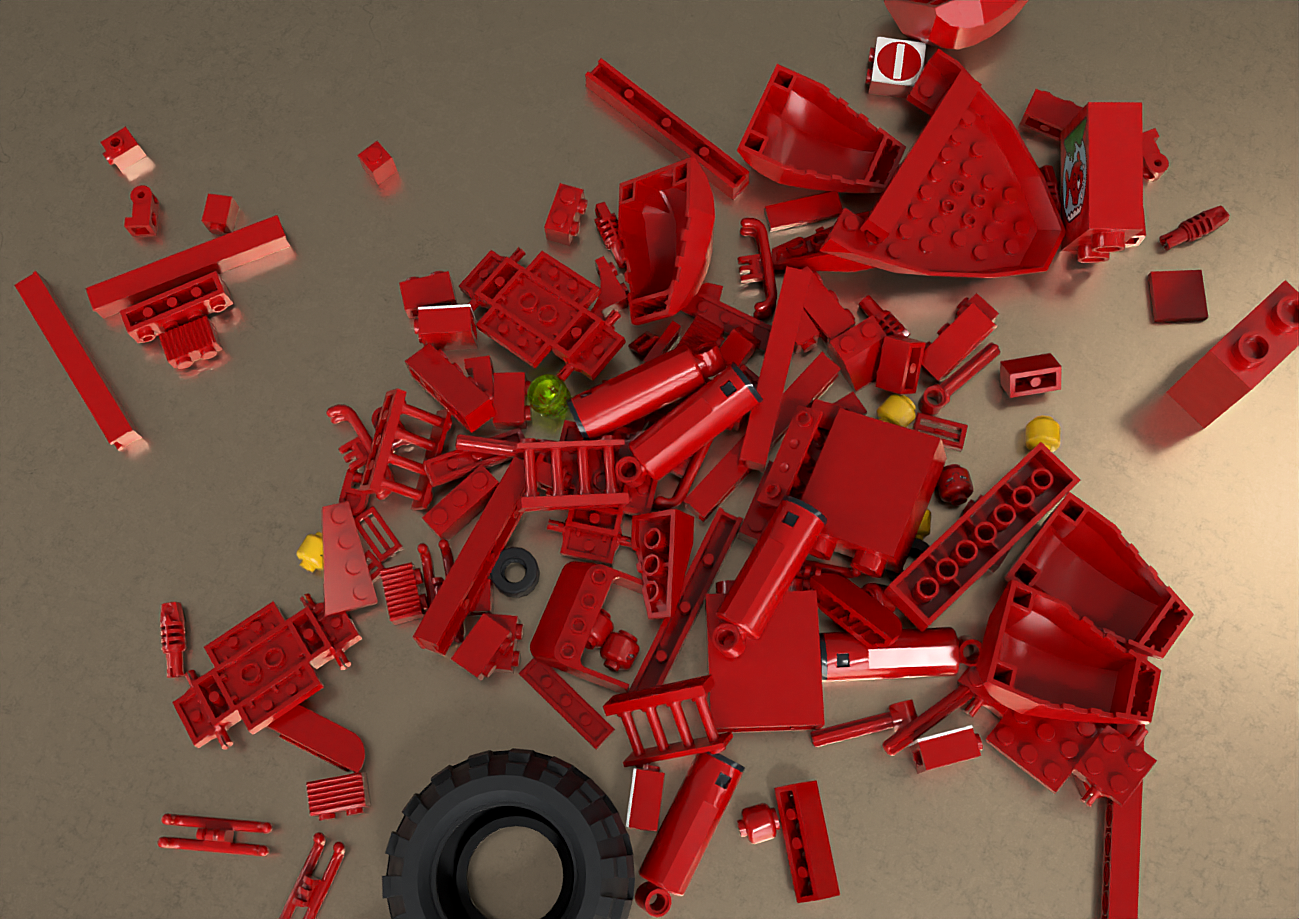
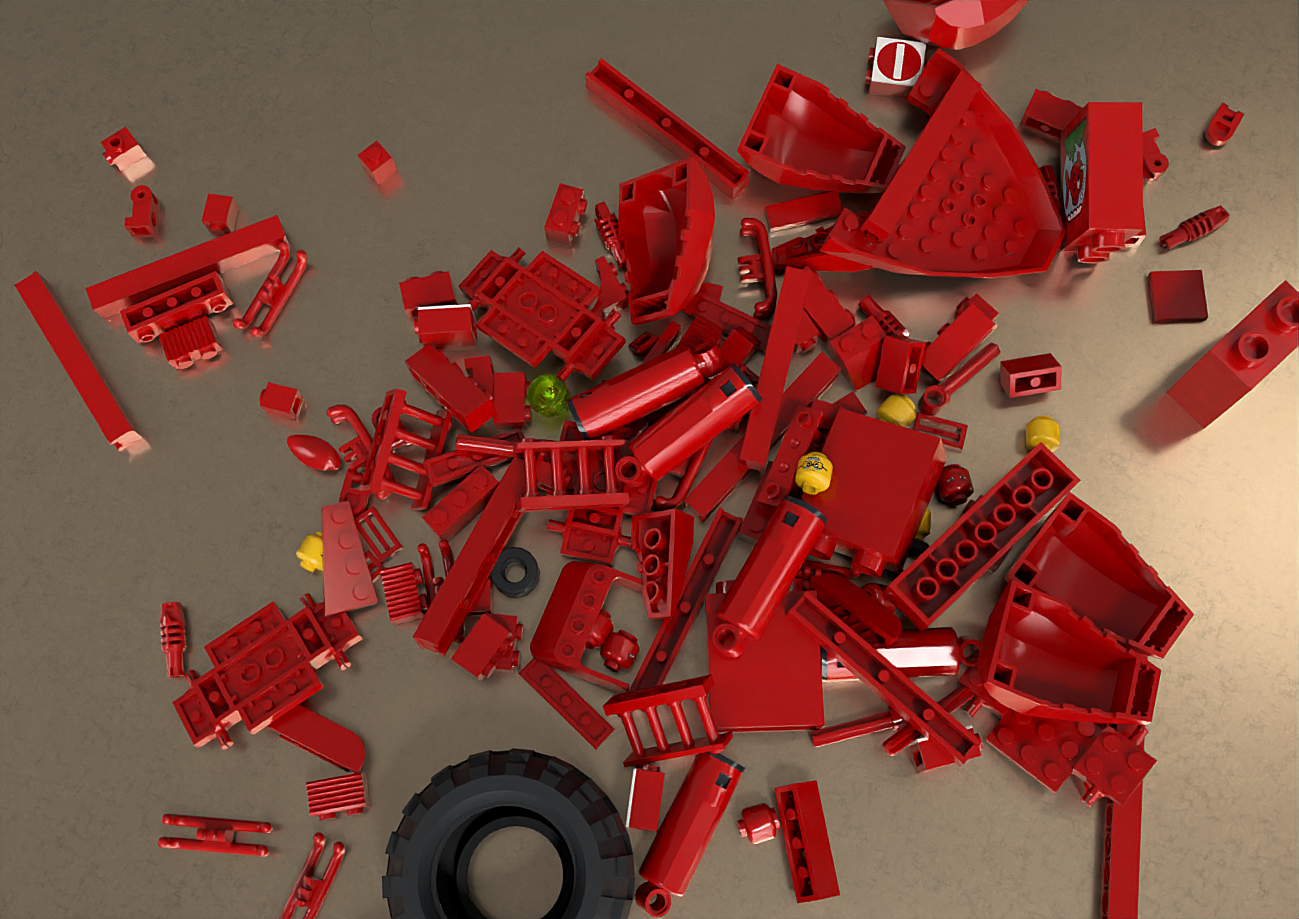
(273, 292): none -> red piece
(281, 401): none -> red brick
(314, 452): none -> red arm
(813, 473): none -> yellow head
(883, 679): none -> red tile
(1221, 130): none -> red plate

